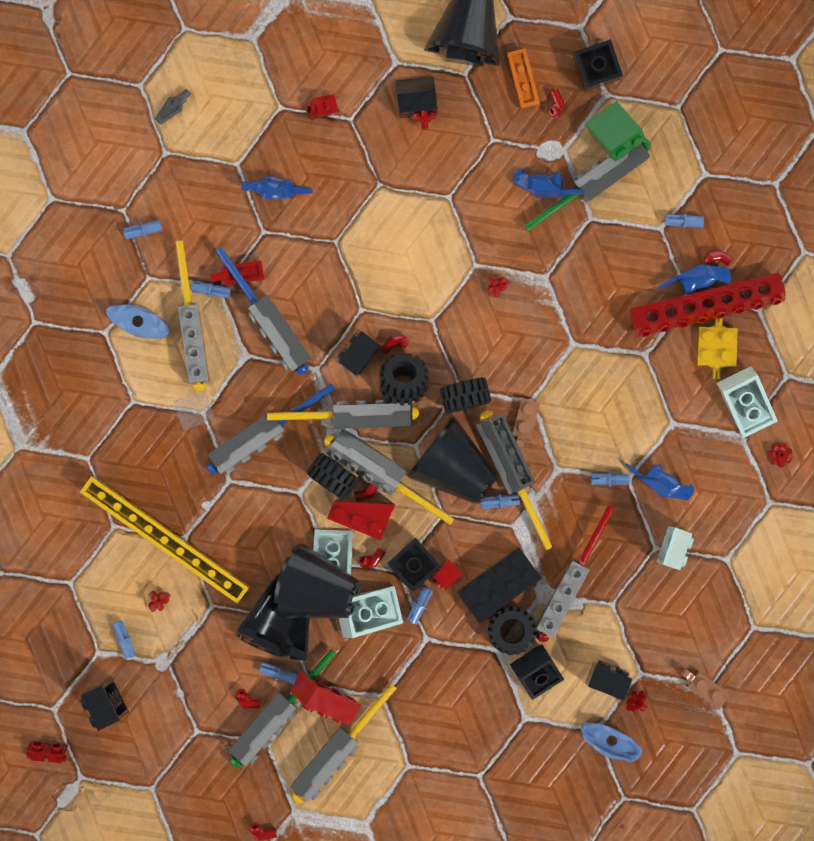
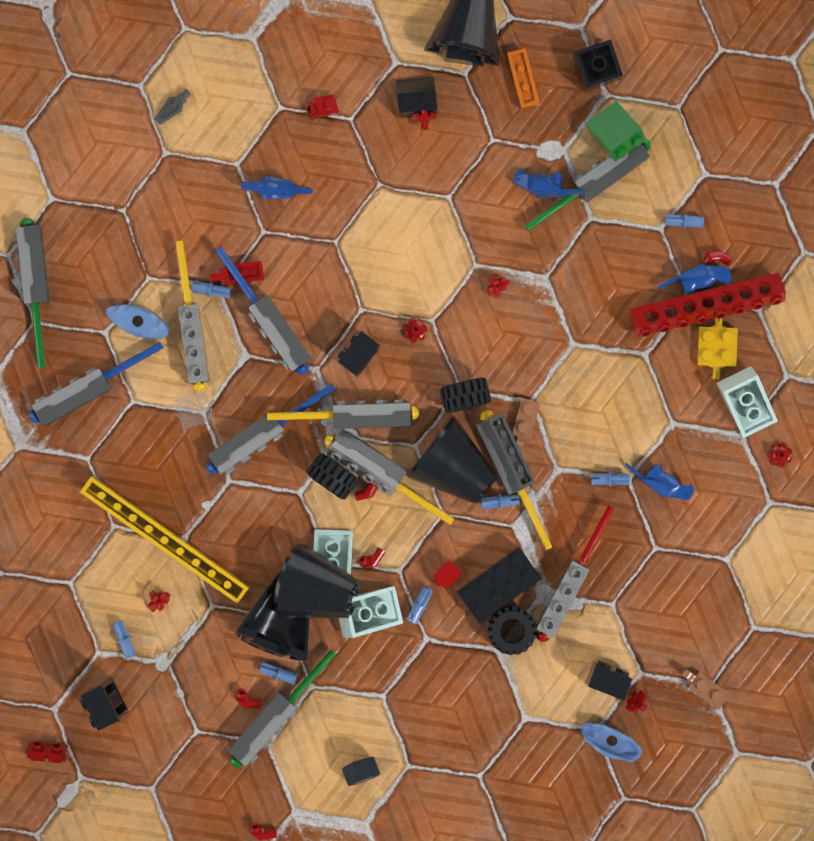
(33, 276): none -> piece
(81, 390): none -> piece
(142, 229): medium blue axle -> none
(325, 700): red wedge -> none
(332, 755): piece -> none
(361, 771): none -> black wheel
(362, 516): red wedge -> none
(394, 341): red arm -> none
(407, 366): black tyre -> none
(414, 334): none -> red plant
(414, 564): black brick -> none
(537, 671): black slope -> none
(558, 104): red arm -> none
(675, 548): light aqua slope -> none

